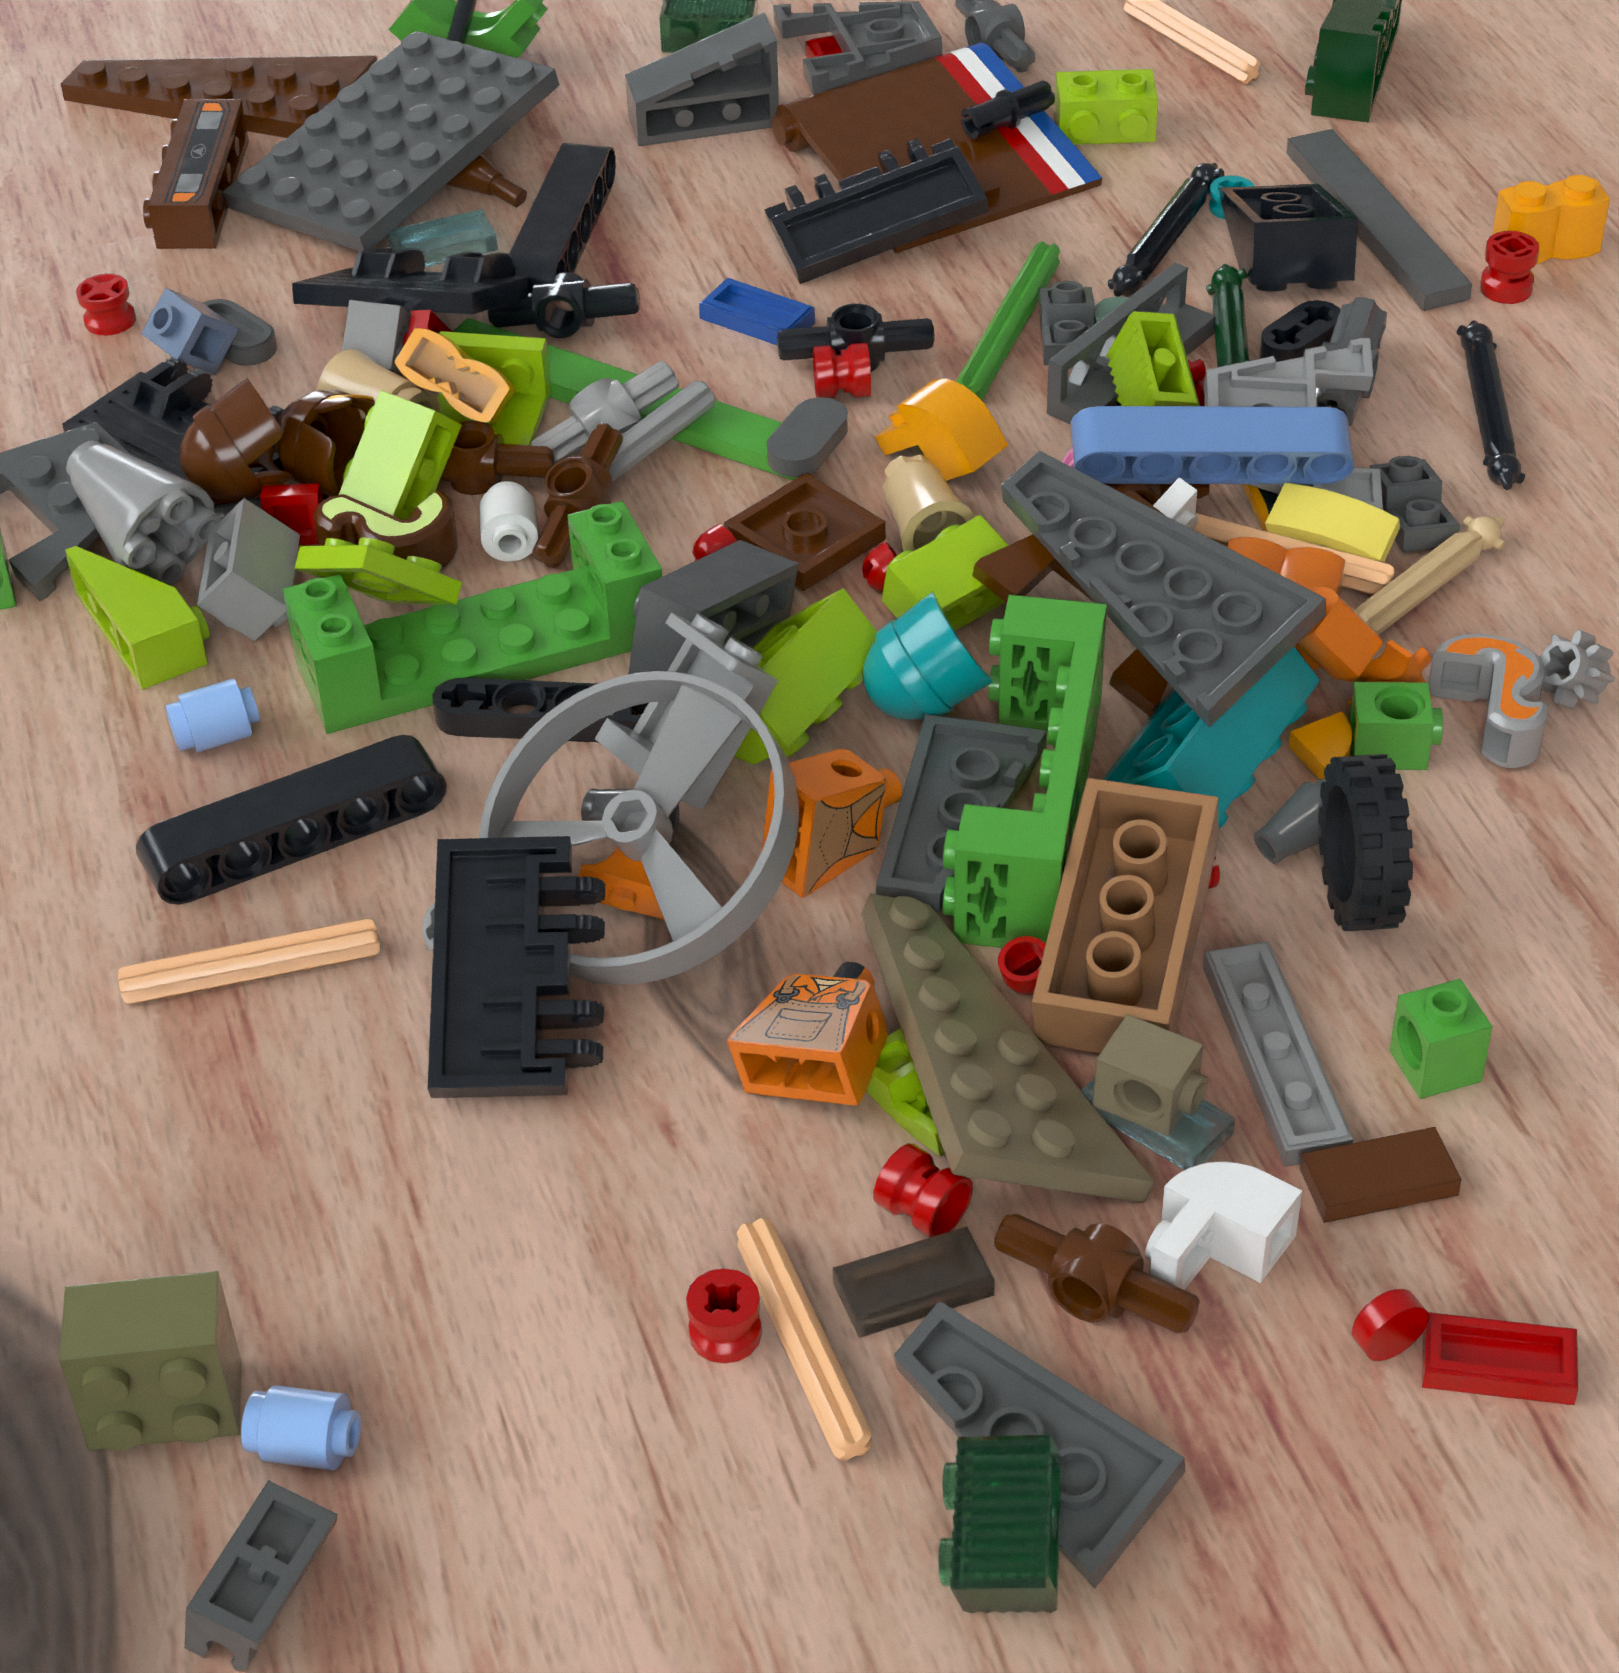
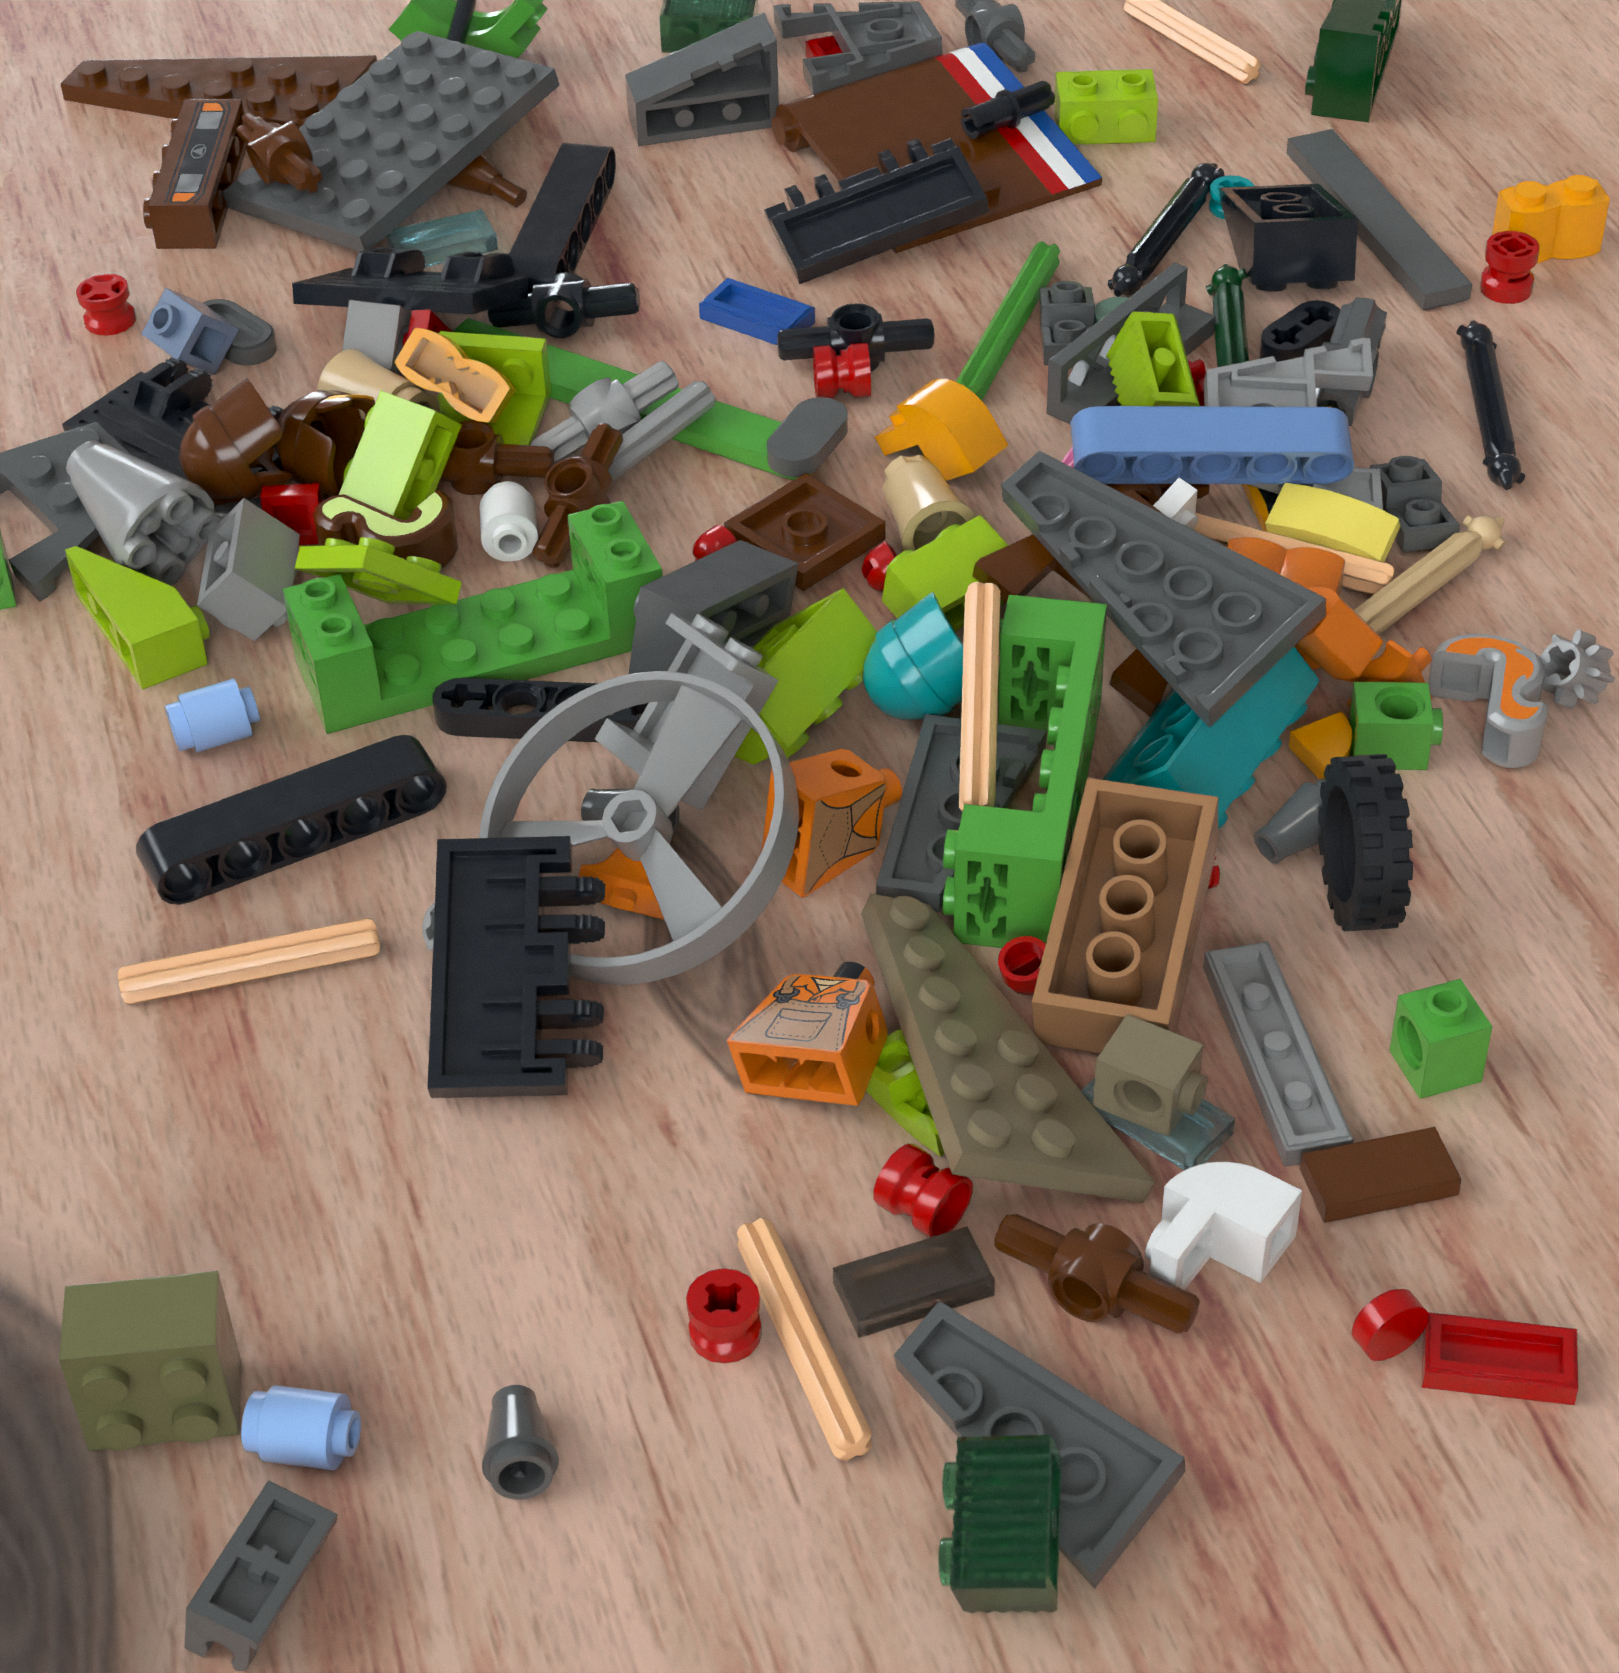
(279, 153): none -> reddish brown axle
(518, 1446): none -> dark grey cone
(979, 695): none -> light nougat axle

